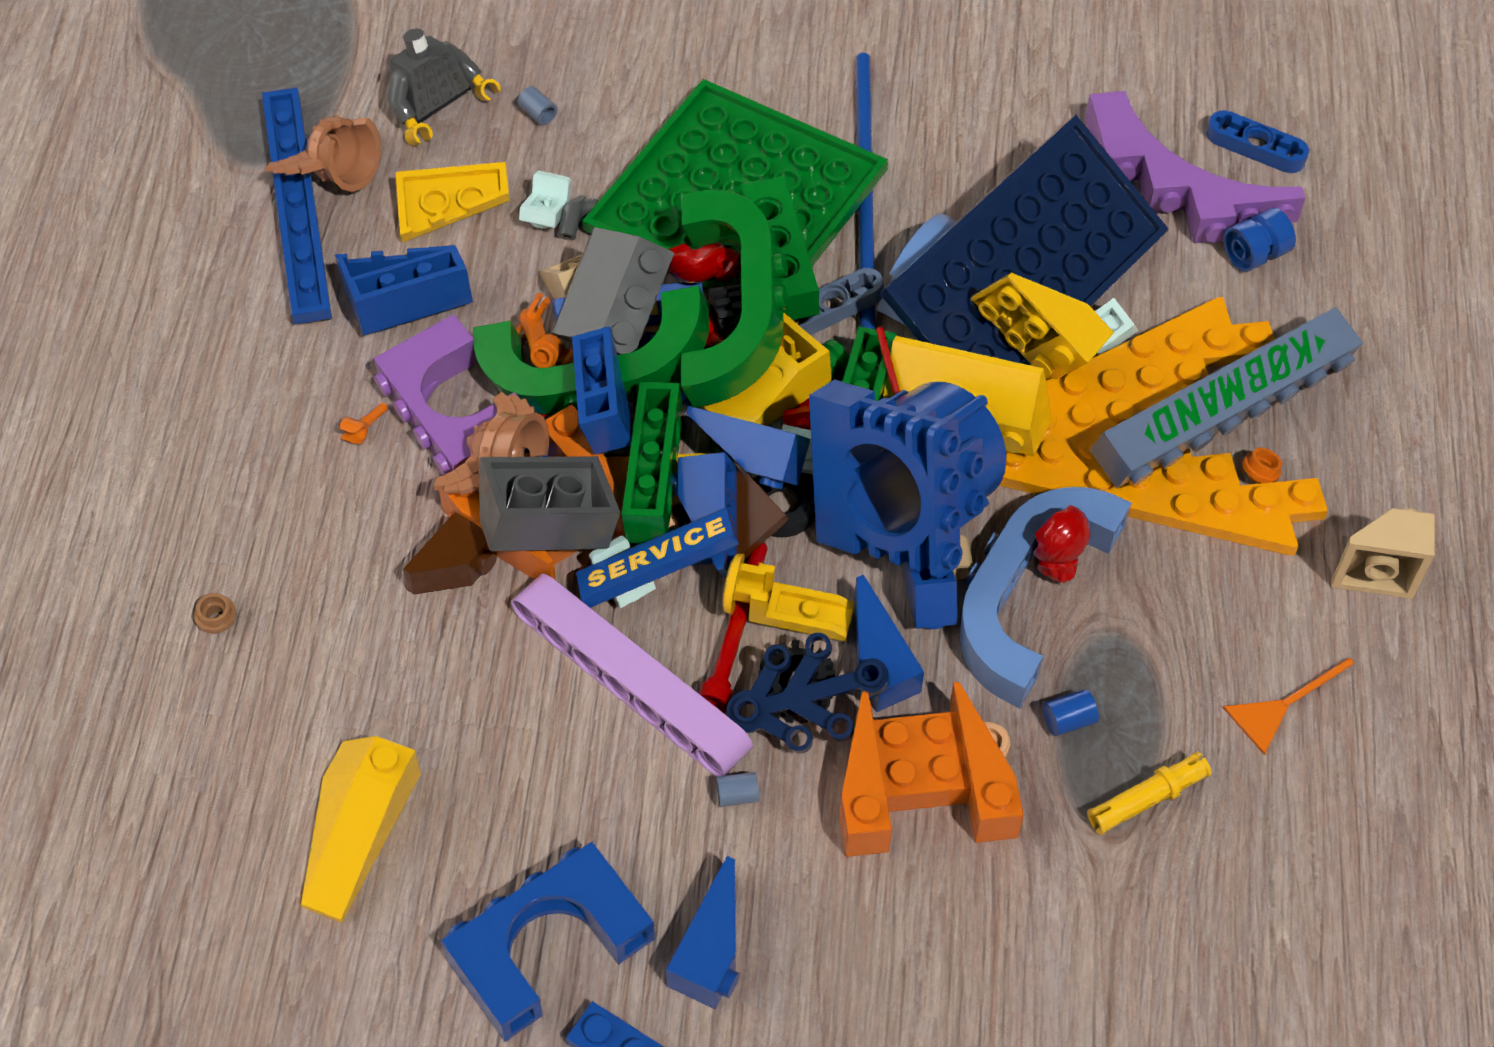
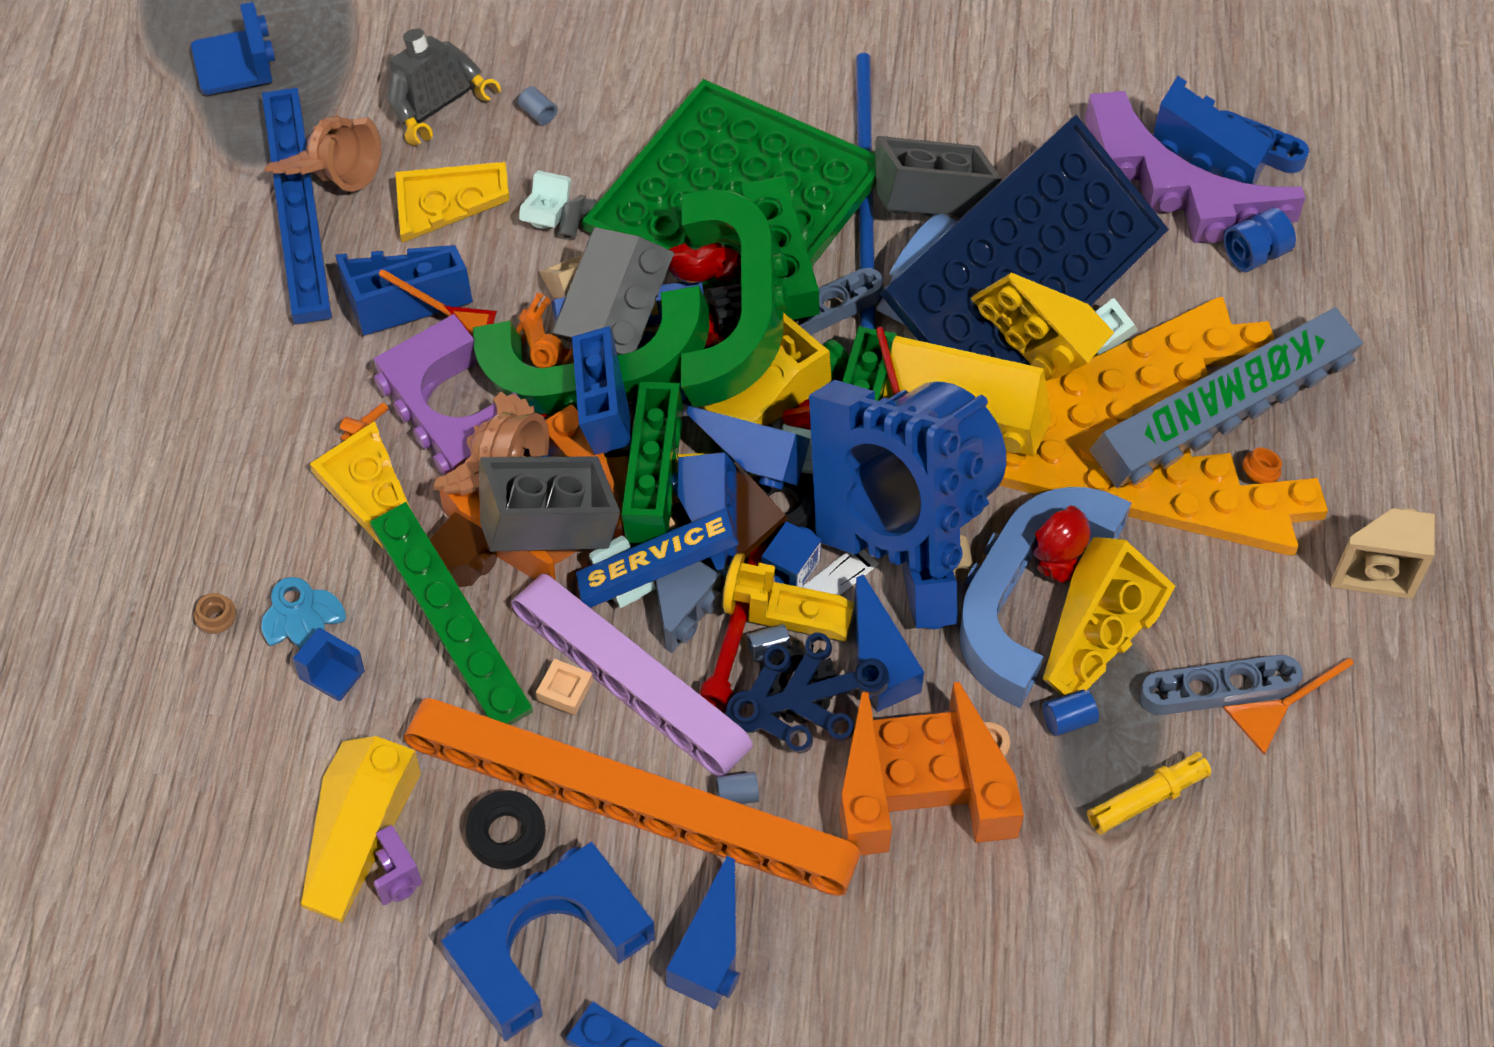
(235, 58): none -> blue bracket
(299, 618): none -> dark azure plate
(329, 664): none -> blue panel
(361, 477): none -> yellow wing
(400, 869): none -> medium lavender bracket
(451, 616): none -> green plate
(467, 316): none -> orange piece
(512, 854): none -> black tyre
(564, 686): none -> light nougat plate
(634, 796): none -> orange beam
(684, 600): none -> sand blue slope
(761, 640): none -> sand blue hinge
(794, 554): none -> blue brick
(842, 573): none -> white sticker
(931, 176): none -> dark grey slope
(1105, 607): none -> yellow wedge
(1209, 137): none -> blue wedge
(1218, 678): none -> sand blue beam

